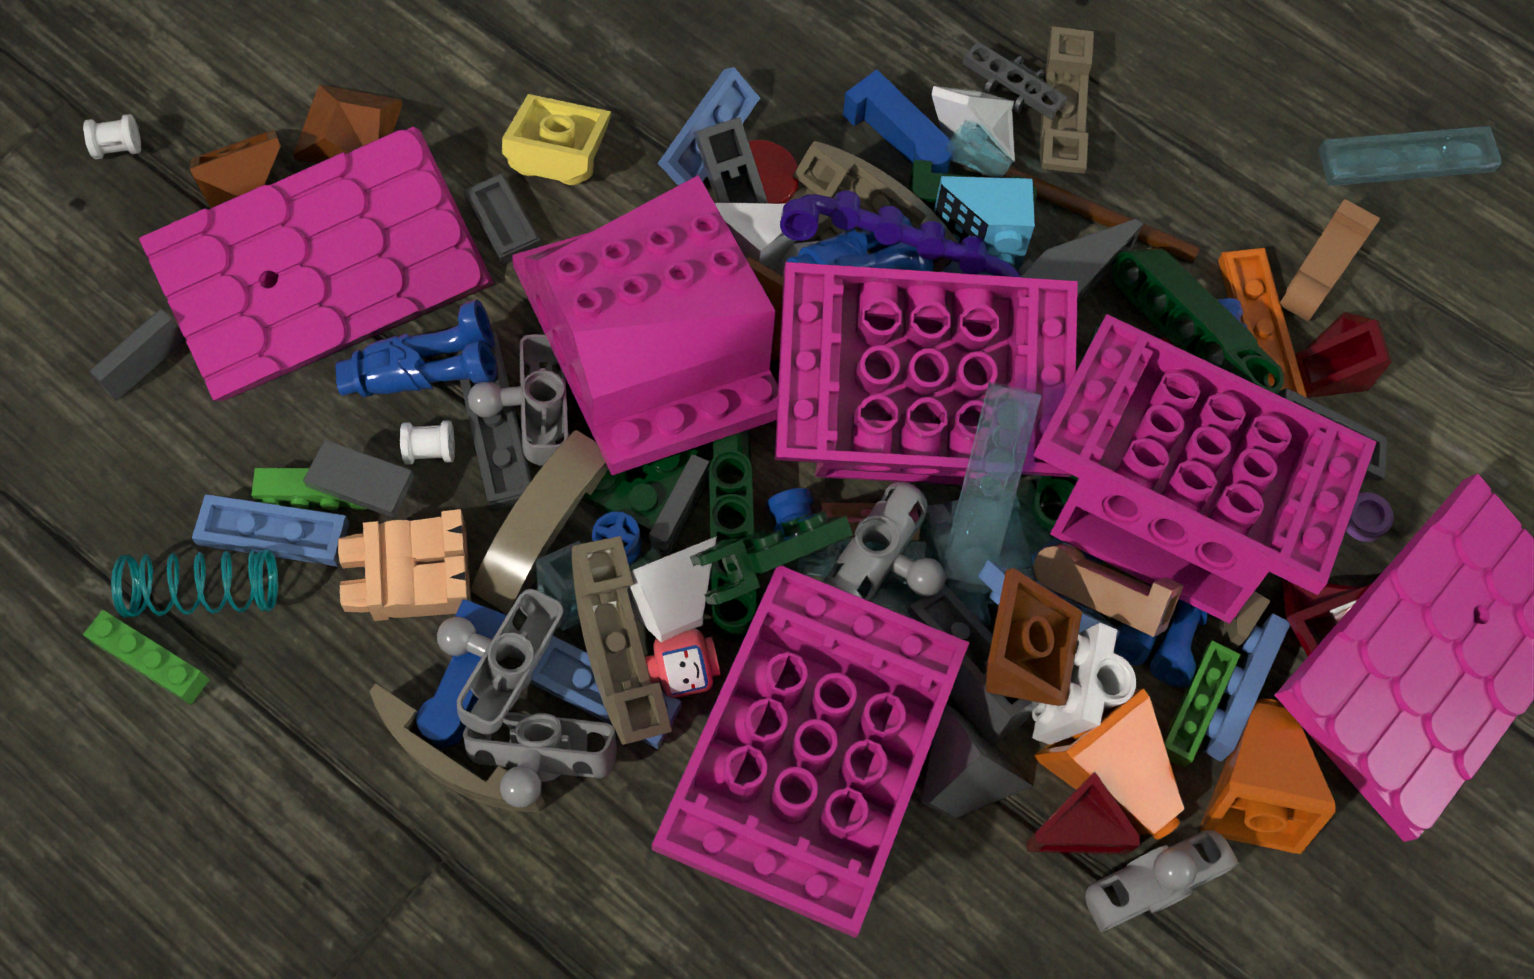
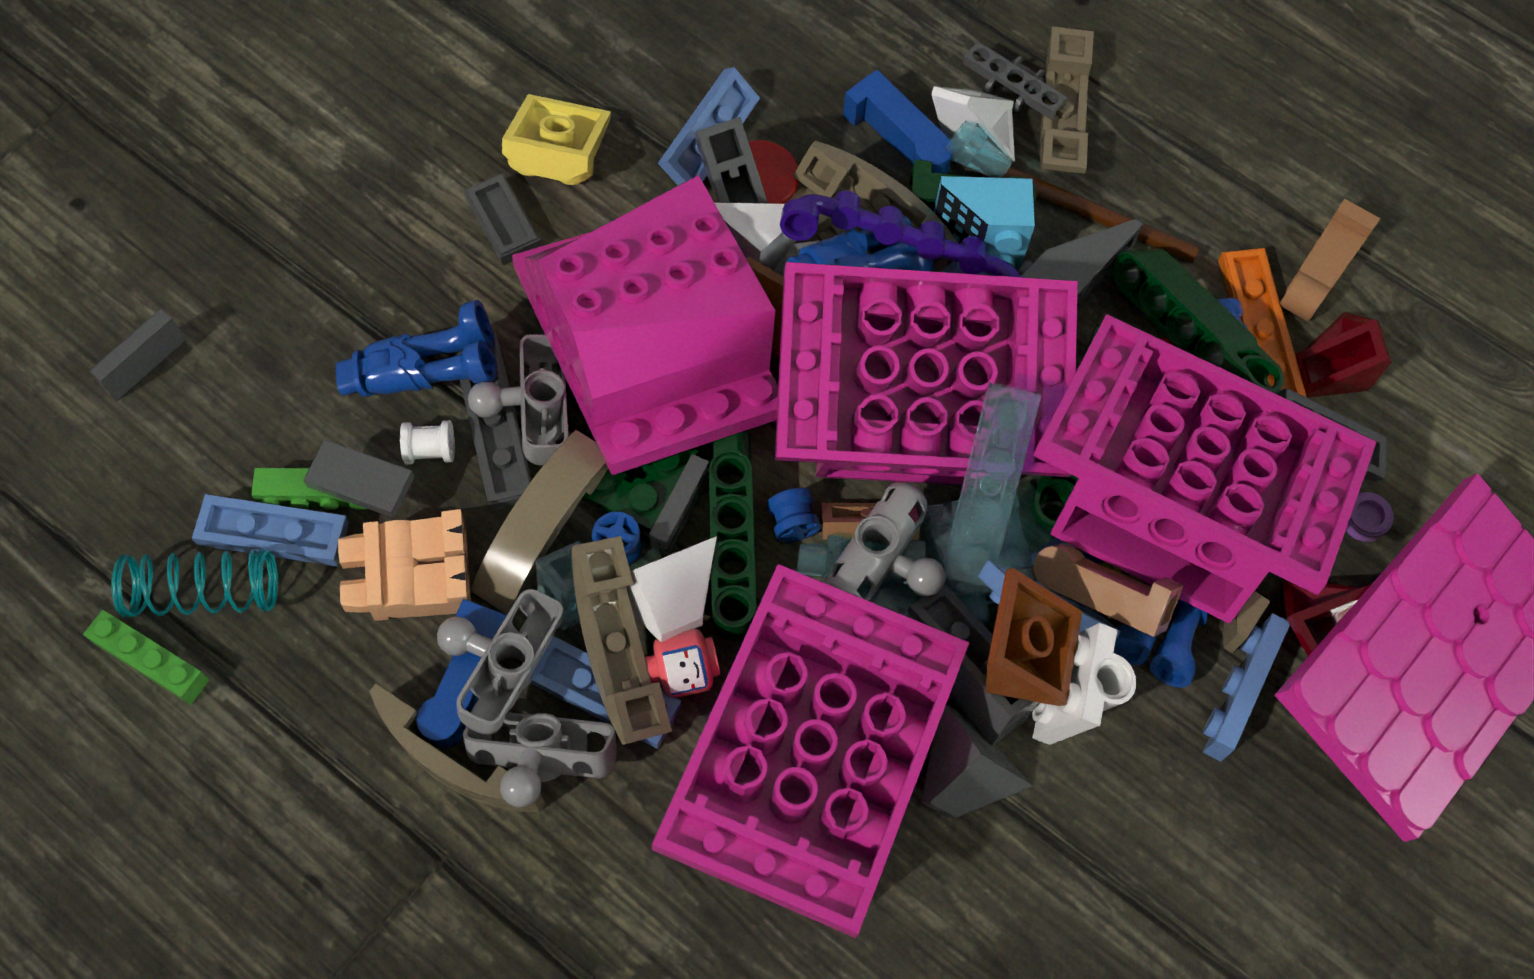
(112, 136): white bush -> none
(235, 168): dark orange slope -> none
(315, 262): dark pink piece -> none
(344, 122): dark orange slope -> none
(769, 550): dark green plate -> none
(1087, 824): dark red slope -> none
(1130, 762): slope -> none
(1159, 878): light grey piece -> none
(1199, 703): bright green piece -> none
(1270, 785): orange slope -> none
(1409, 155): clear light blue plate -> none

